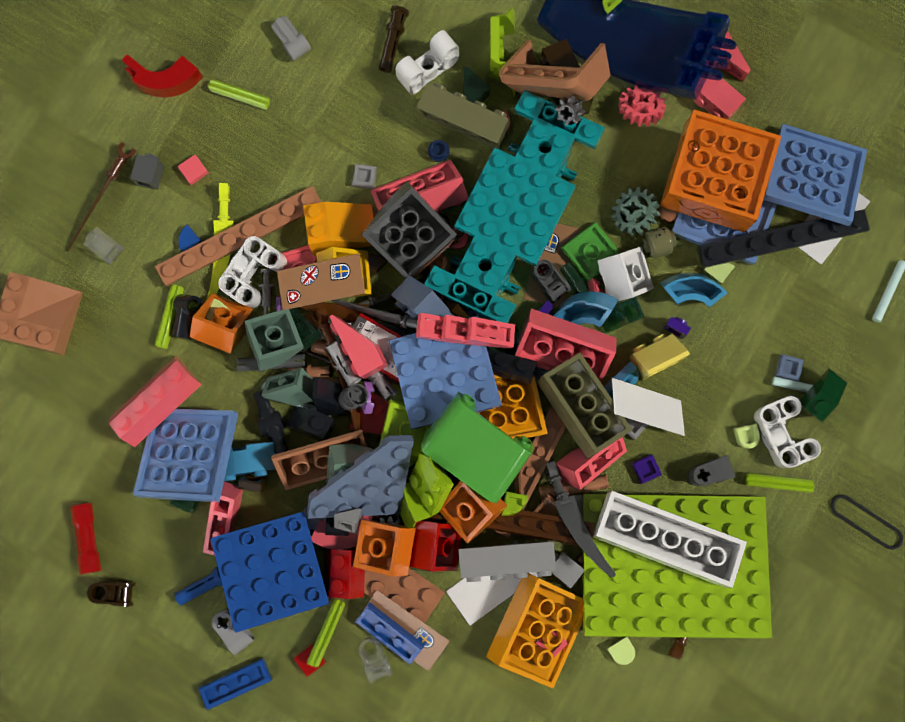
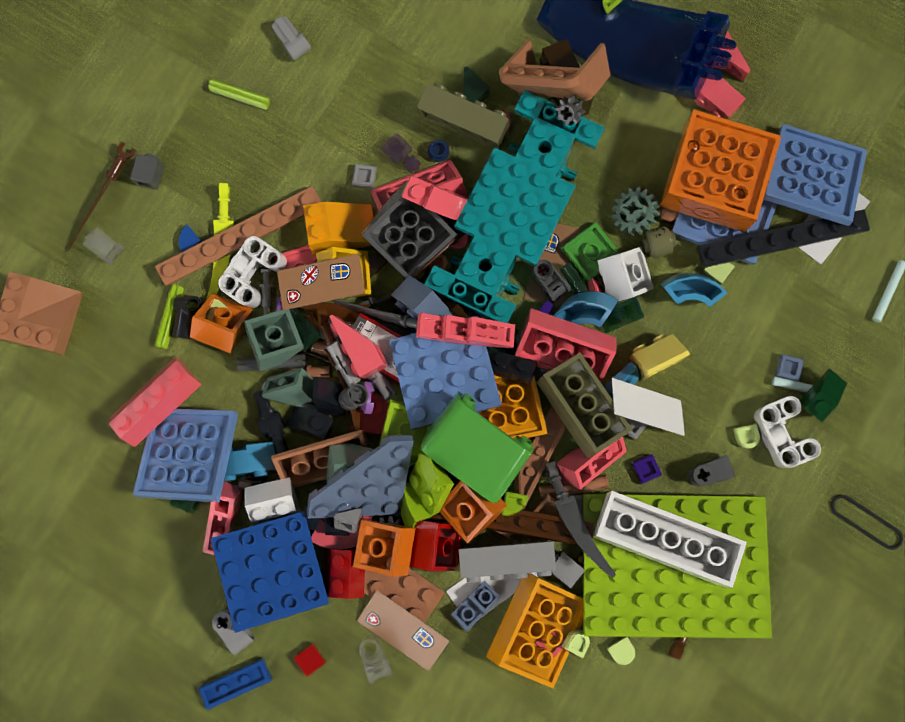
(88, 556): red axle -> none
(116, 593): dark brown piece -> none
(167, 83): red arch -> none
(193, 169): coral tile -> none
(199, 587): blue pin -> none
(271, 501): none -> white slope
(326, 633): lime axle -> none
(390, 633): blue tile -> none
(394, 31): dark brown pin -> none
(397, 149): none -> plate
(434, 198): none -> coral arch
(441, 56): white beam -> none
(475, 606): none -> sand blue slope
(500, 26): lime piece -> none
(576, 642): none -> yellowish green tile
(641, 106): coral gear -> none
(677, 327): dark purple plate -> none
(778, 482): lime axle -> none

